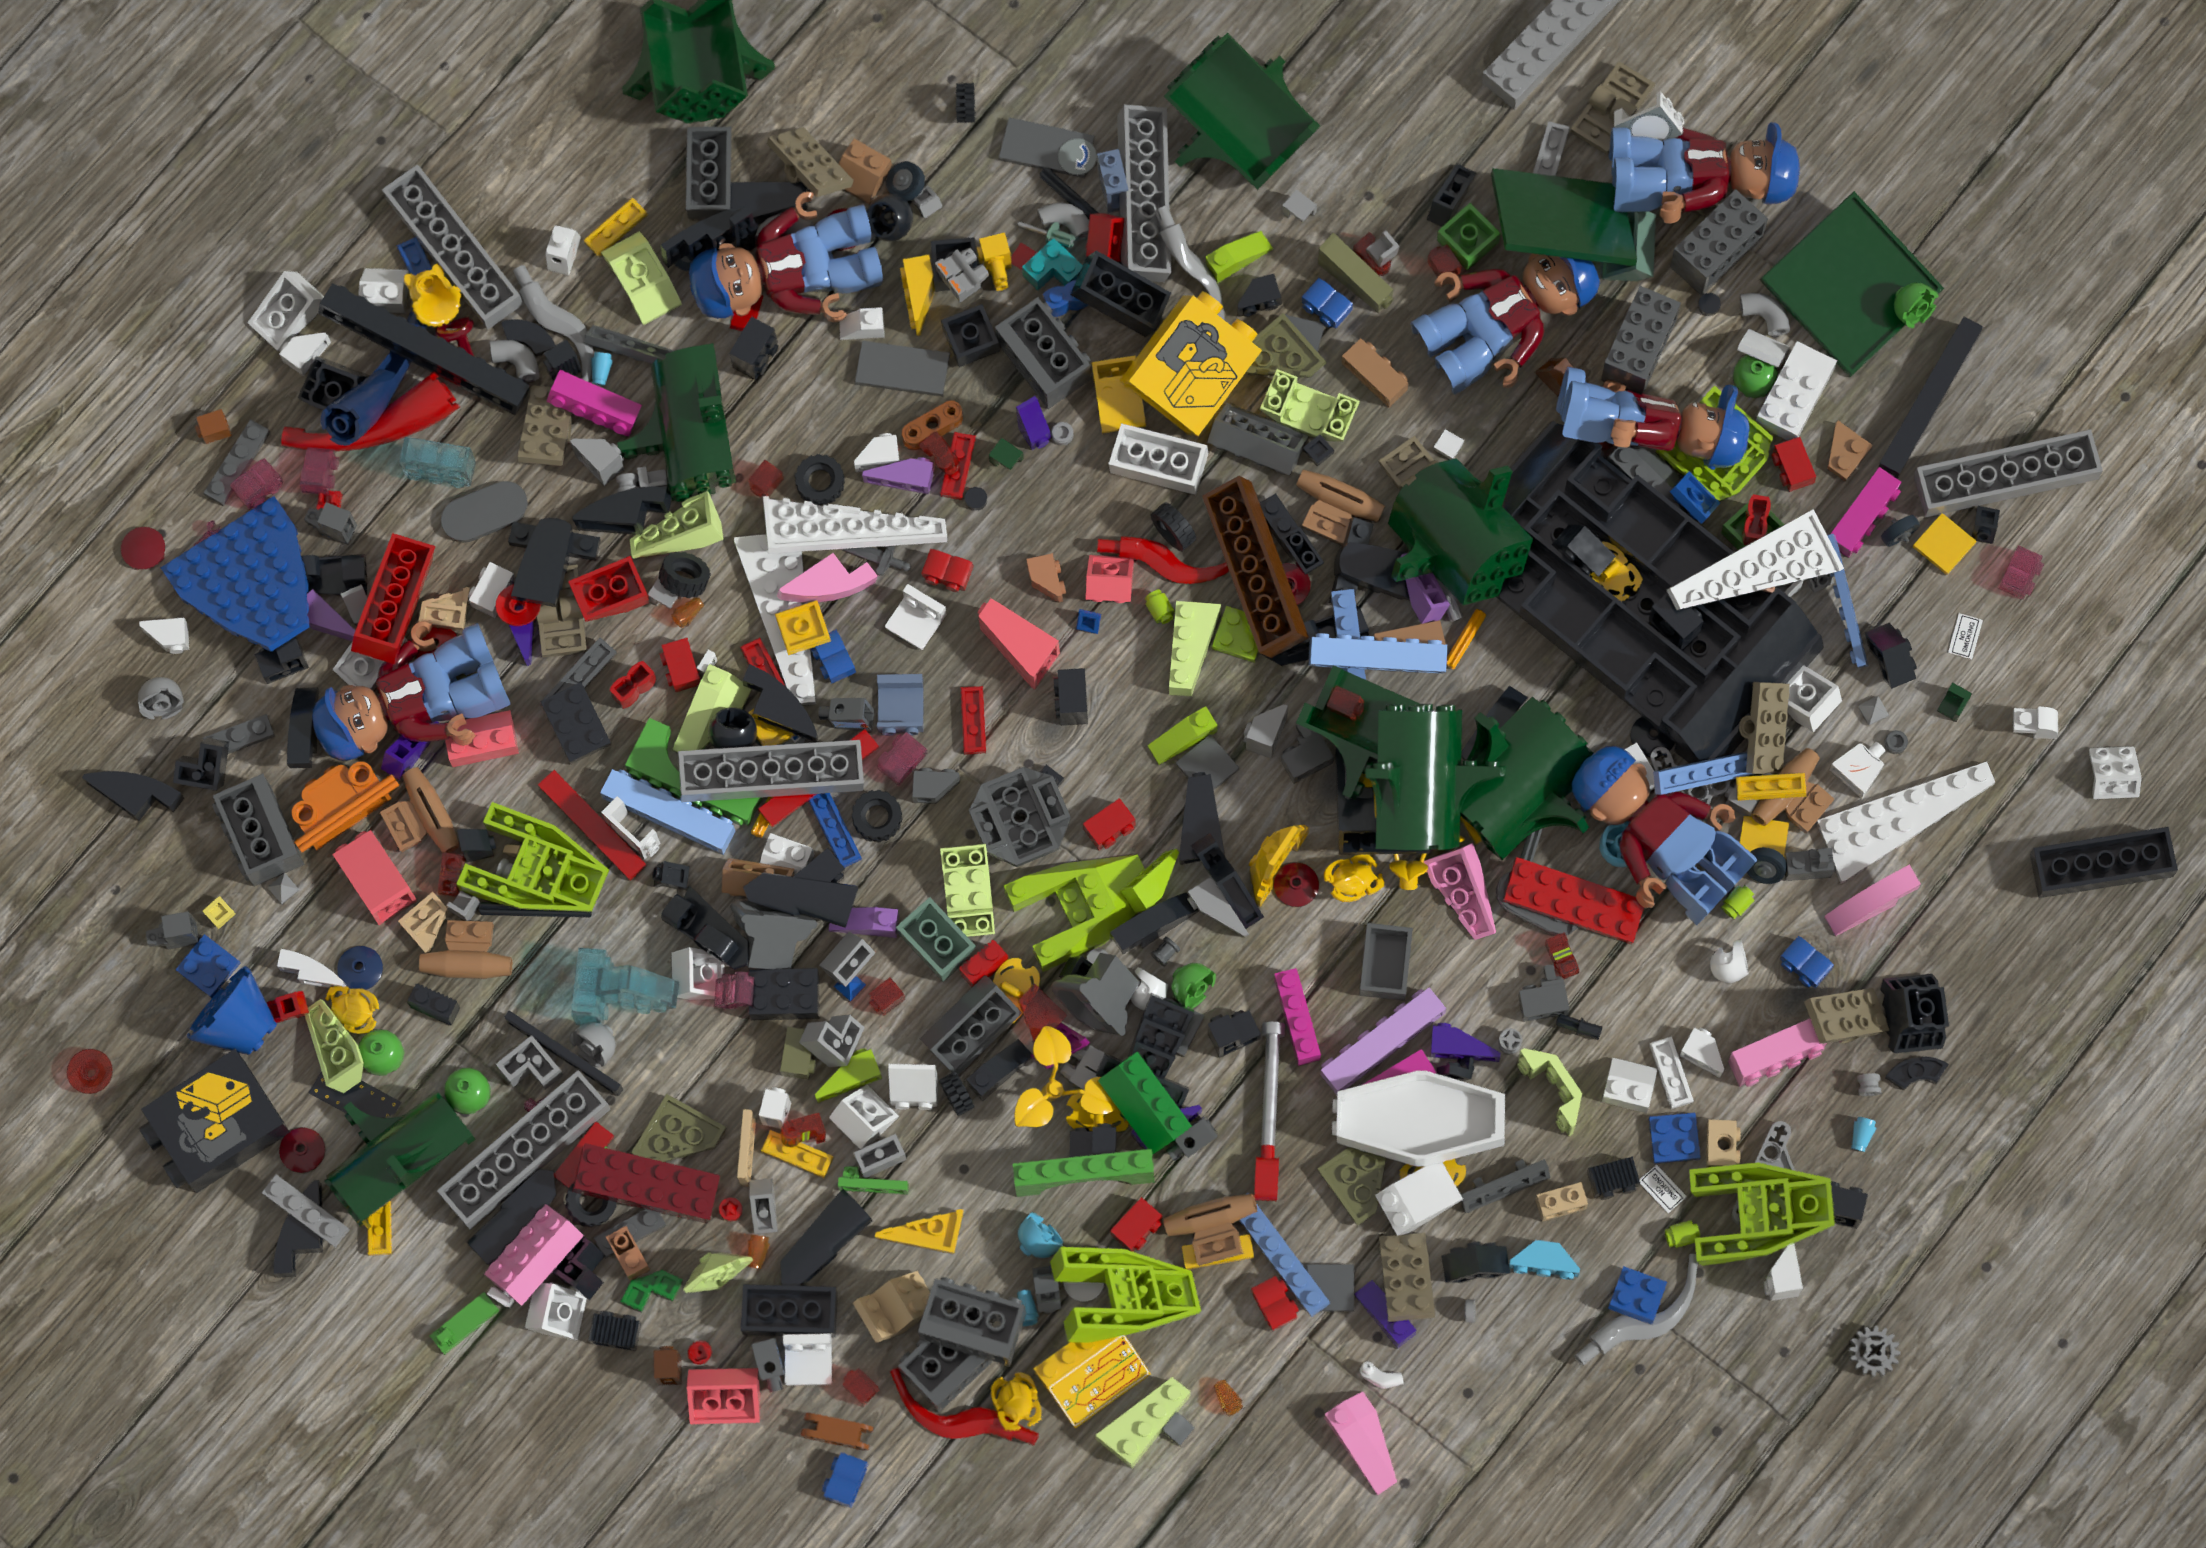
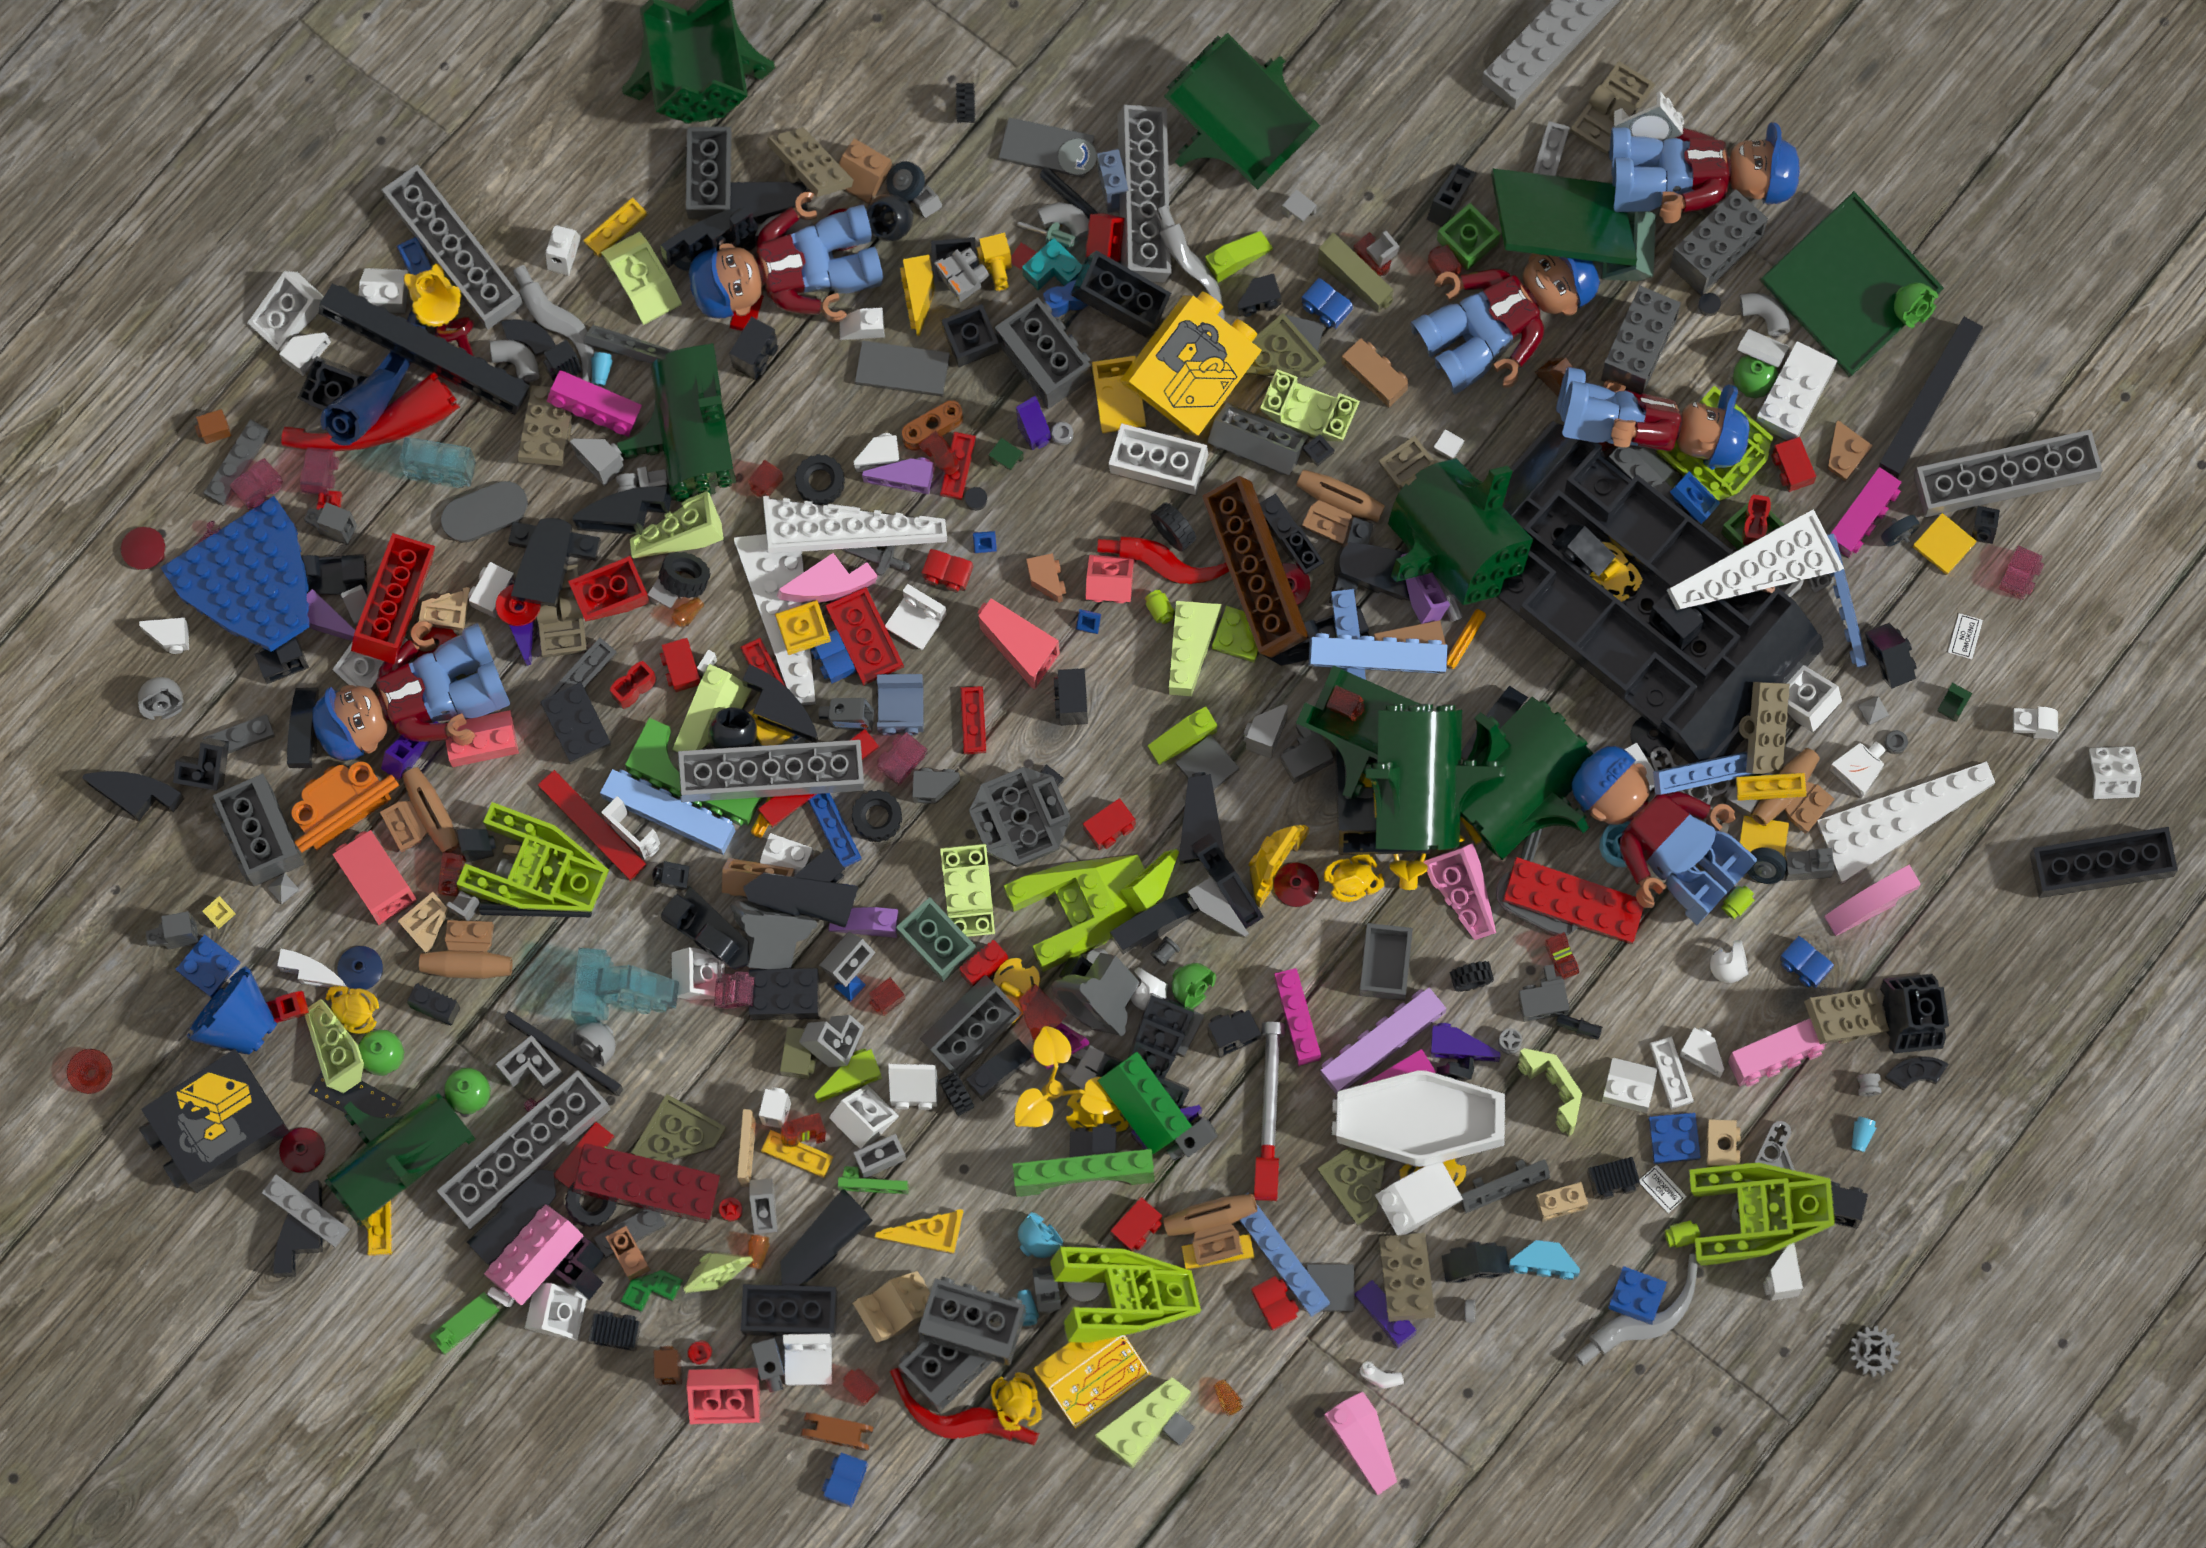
(864, 636): none -> red plate
(984, 542): none -> blue slope
(1471, 976): none -> black tyre

